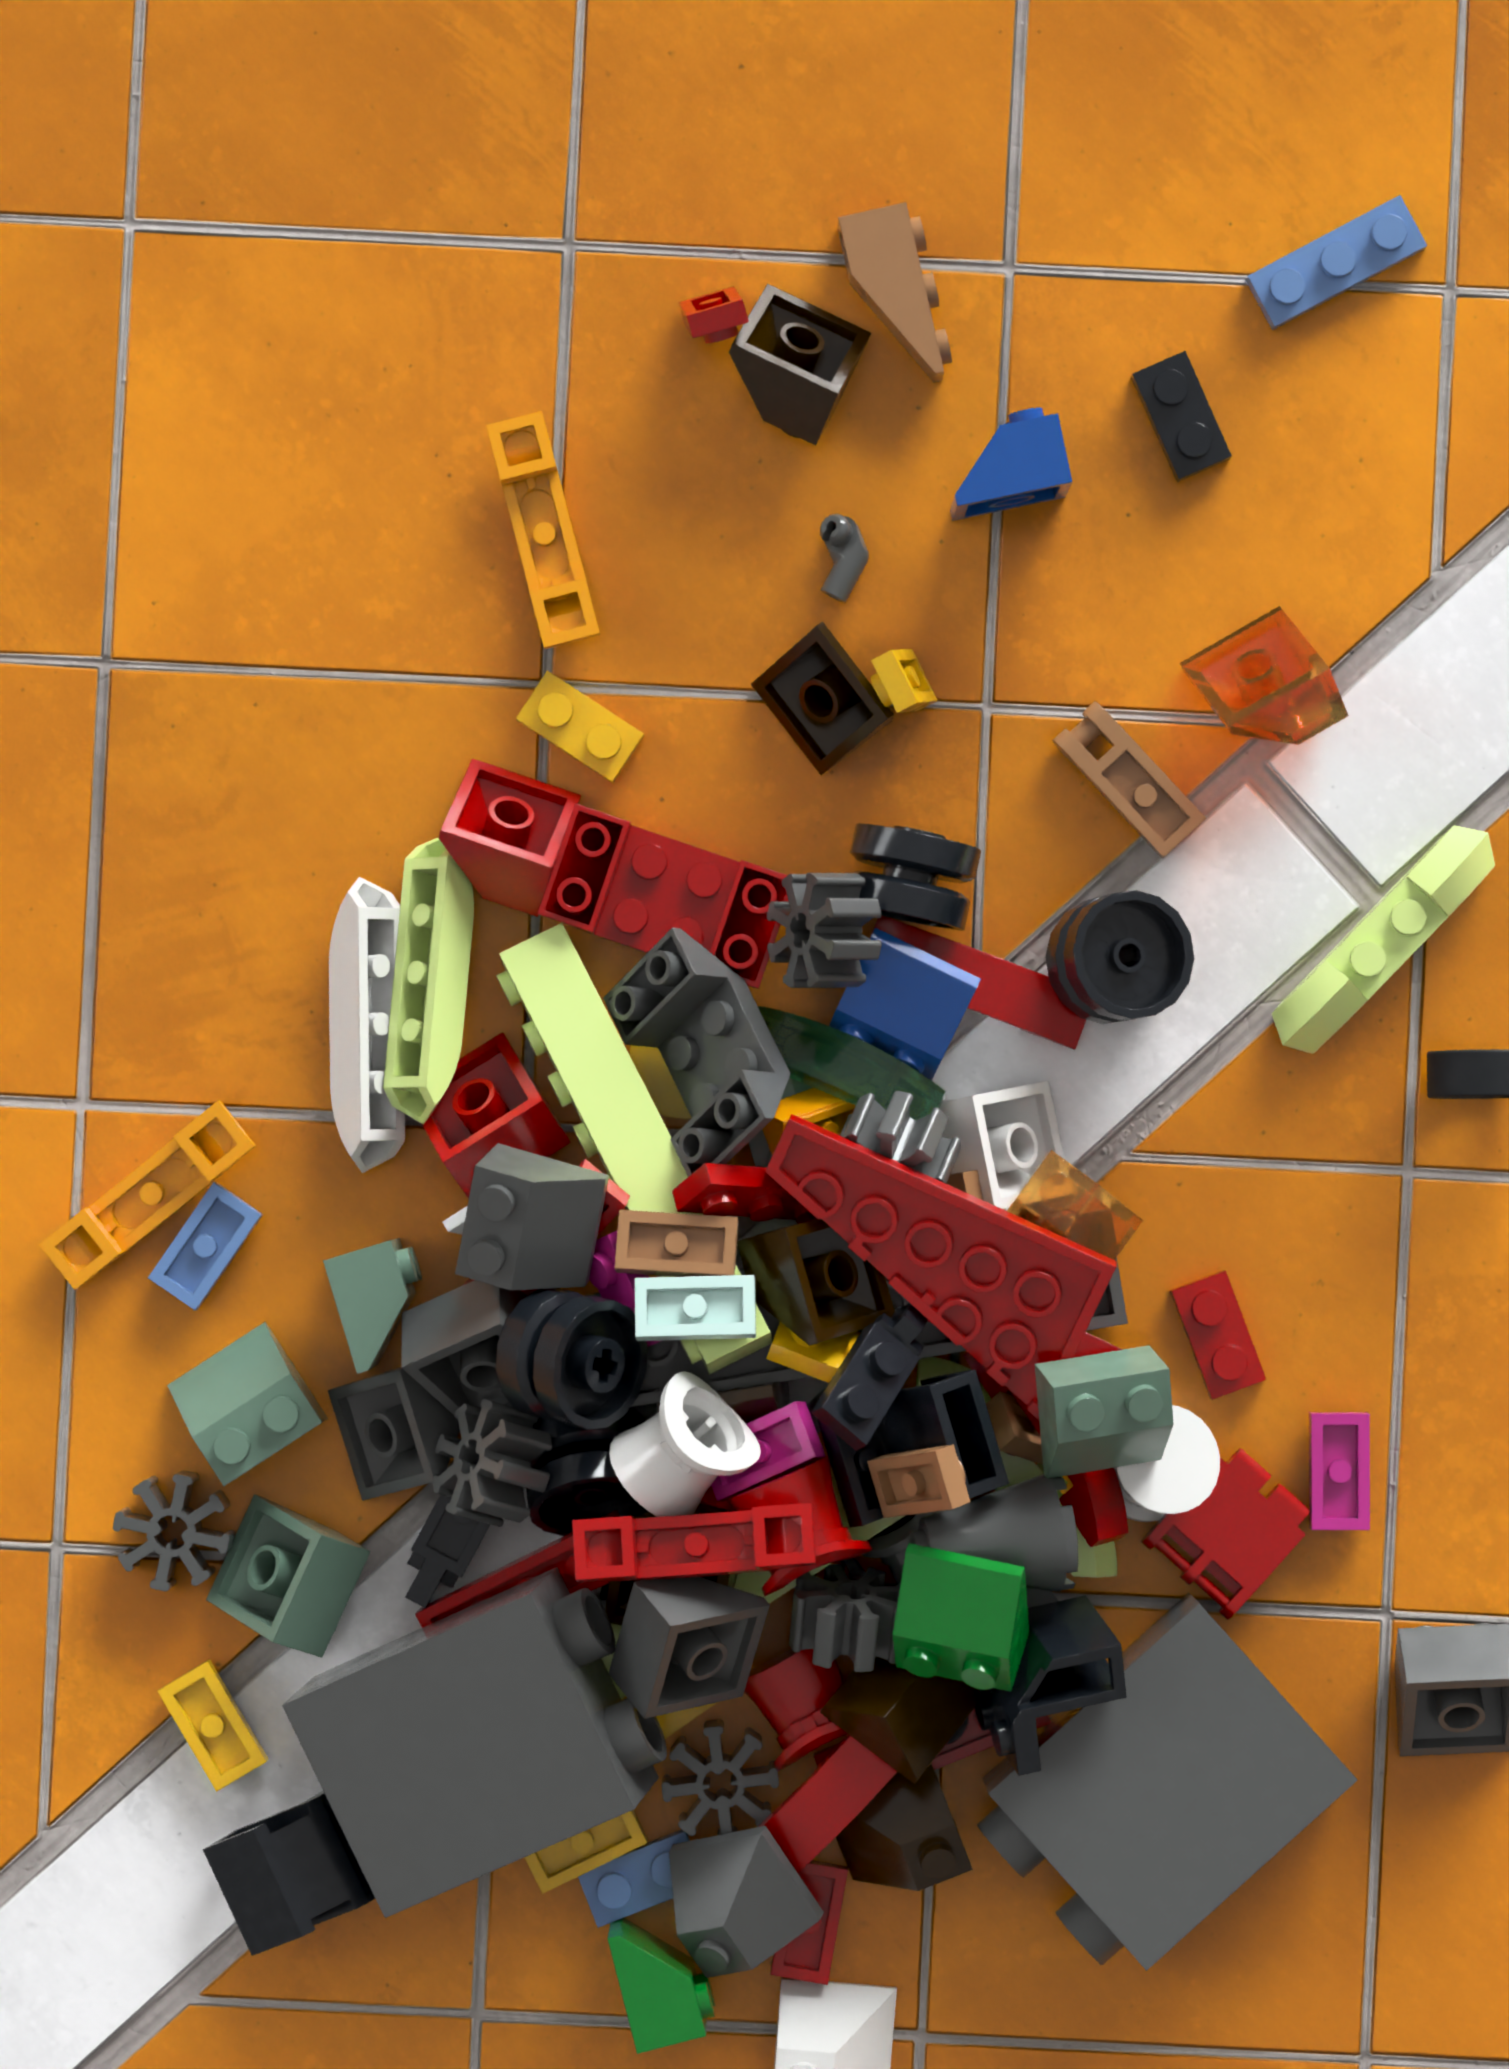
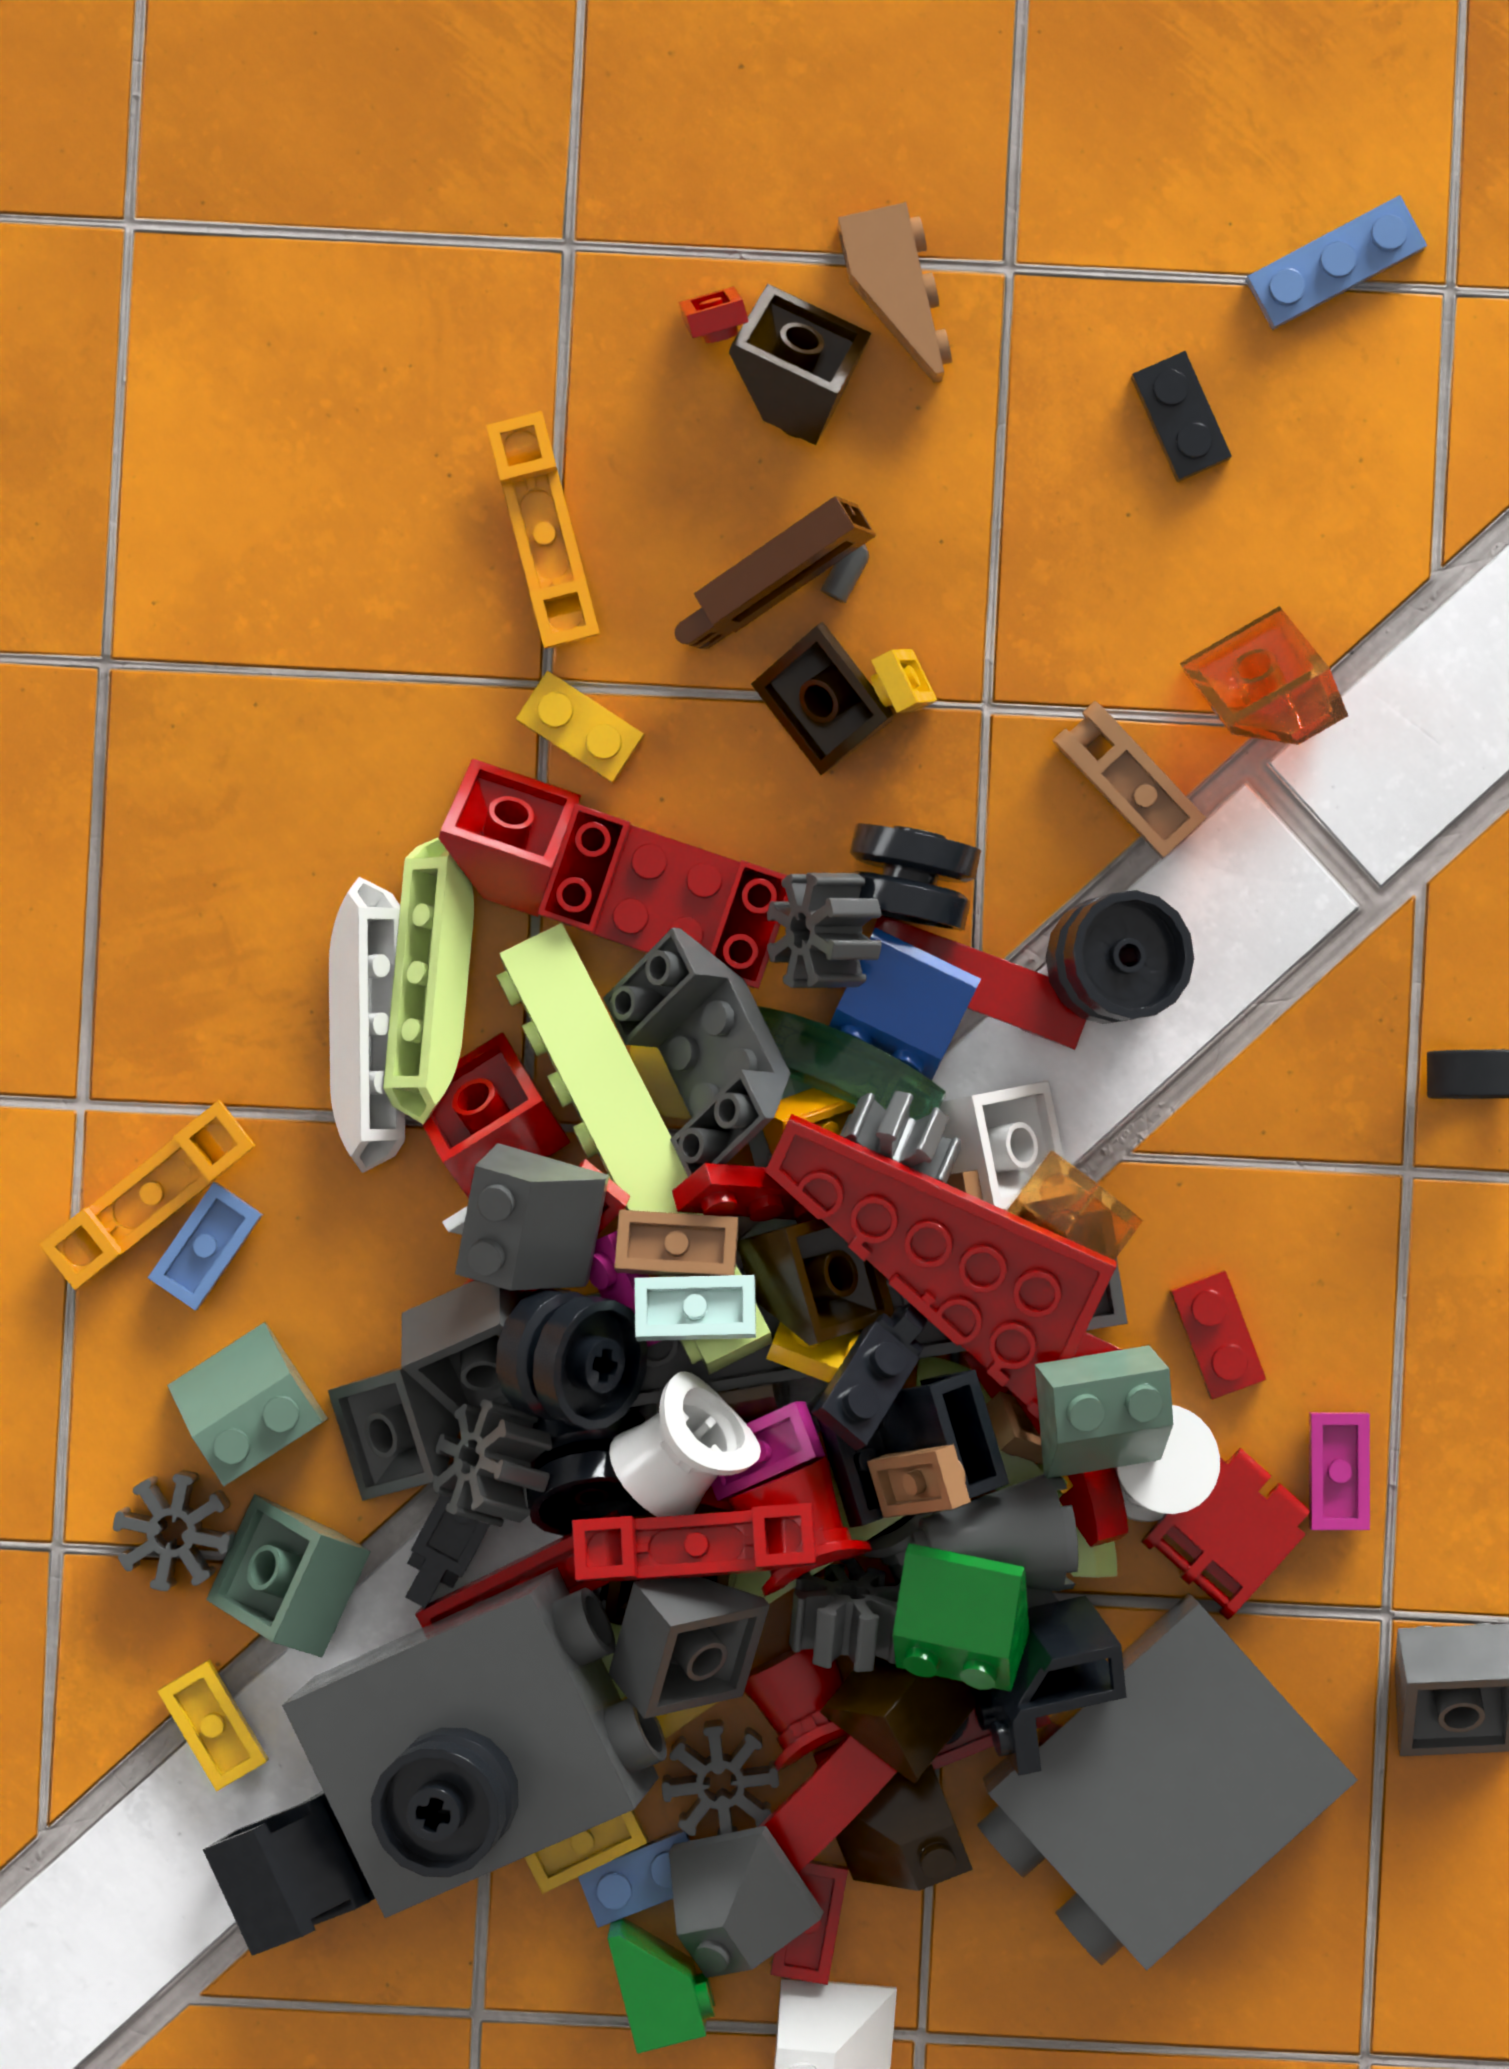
(371, 1294): sand green slope -> none
(444, 1802): none -> black wheel
(775, 572): none -> reddish brown hinge
(1017, 468): blue slope -> none
(1384, 939): yellowish green brick -> none

